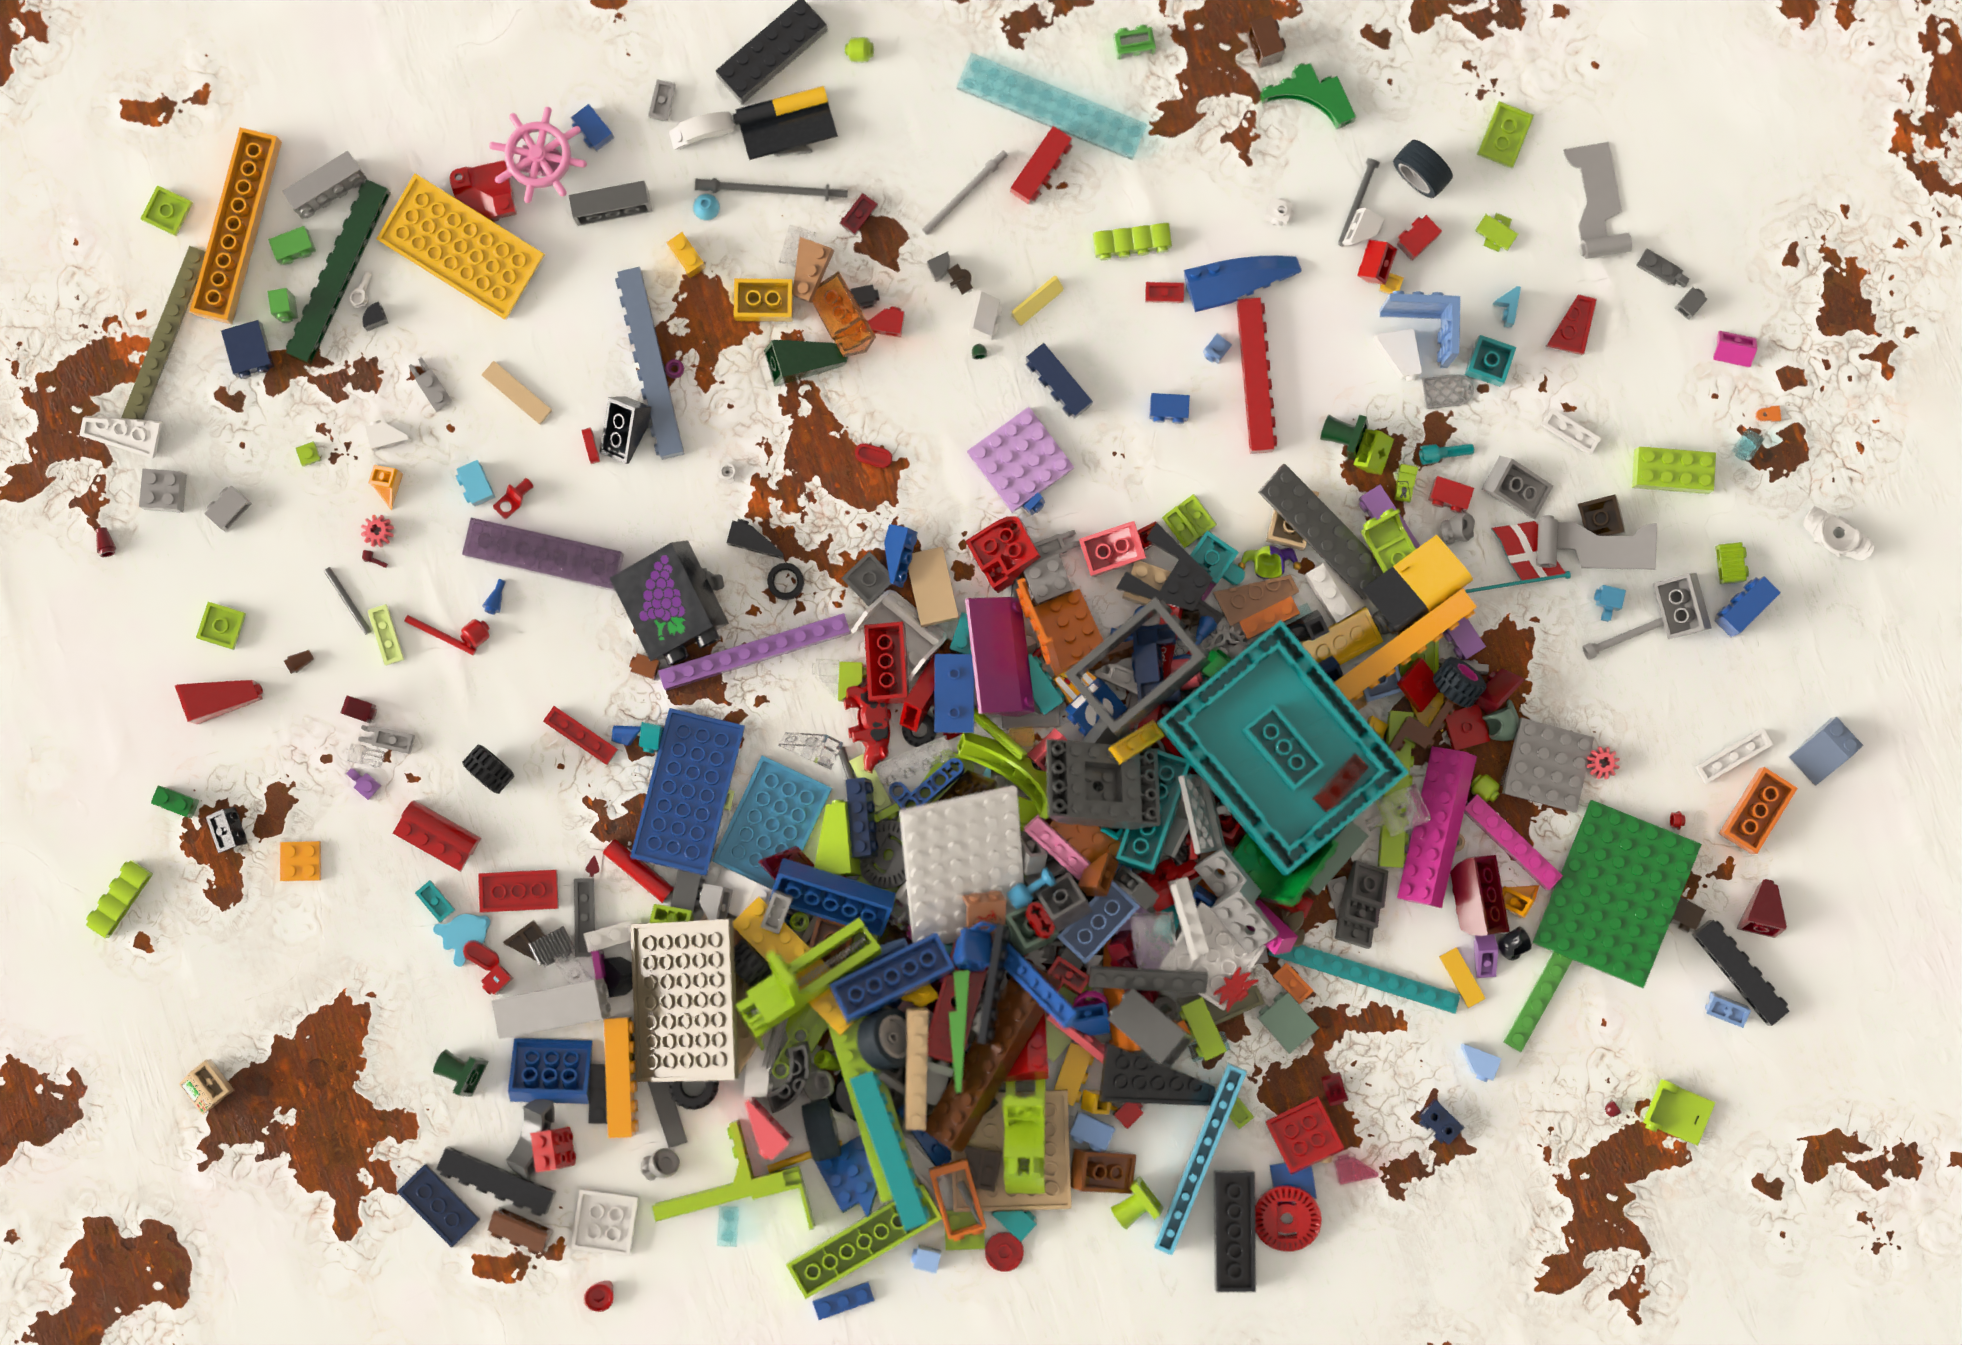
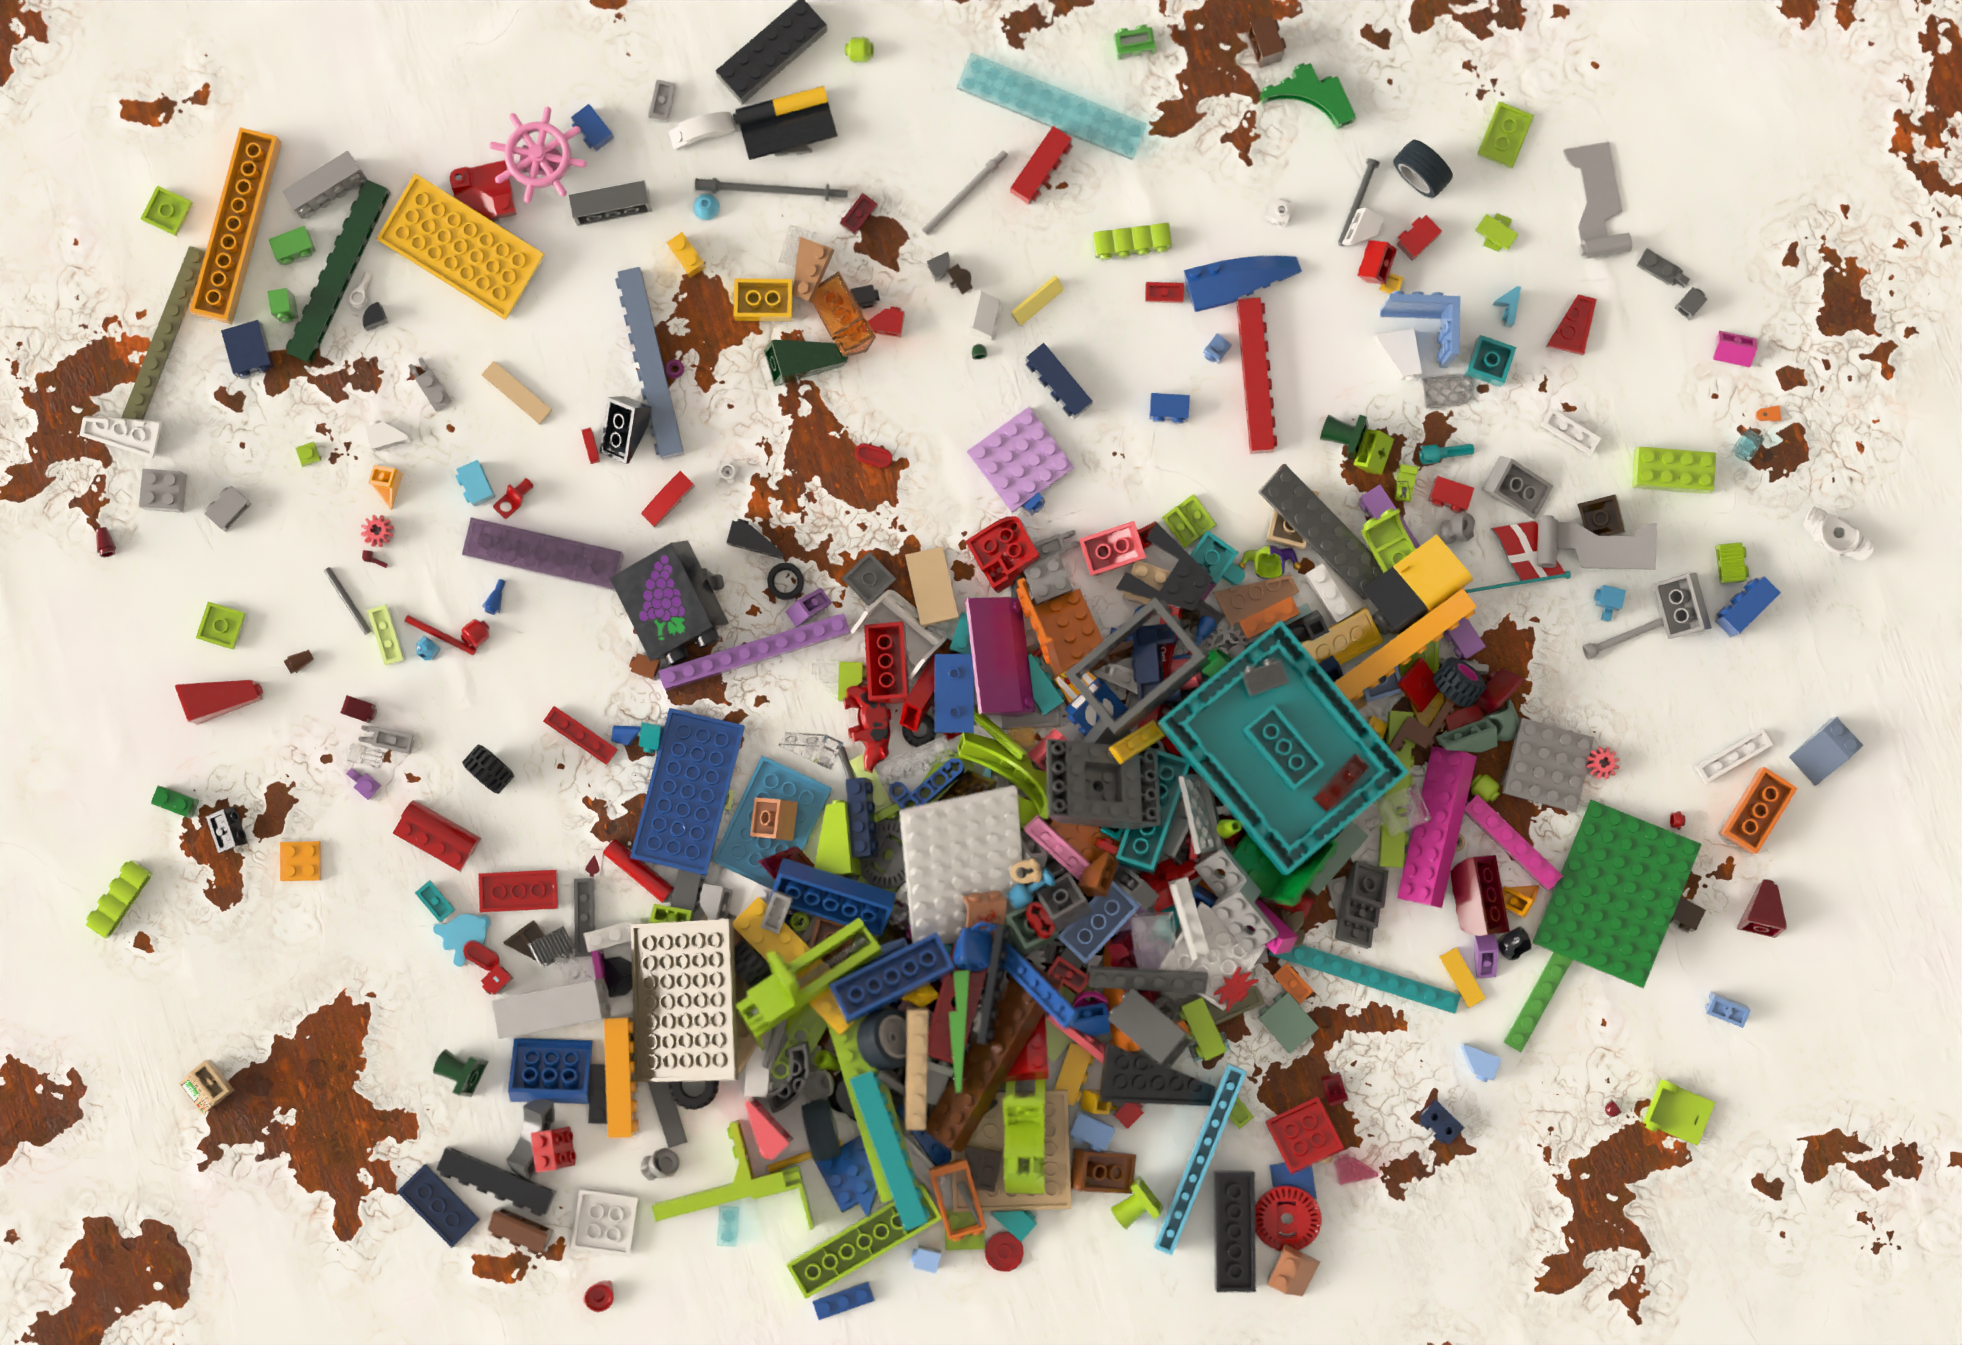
(427, 649): none -> dark azure rock
(667, 499): none -> red slope
(773, 819): none -> nougat slope
(808, 607): none -> medium lavender slope
(899, 548): blue slope -> none
(1028, 864): none -> tan piece
(1107, 845): none -> red plate
(1227, 828): none -> lime cone
(1265, 677): none -> dark grey brick
(1292, 1271): none -> nougat slope
(1471, 738): none -> sand green slope
(1740, 972): black brick -> none

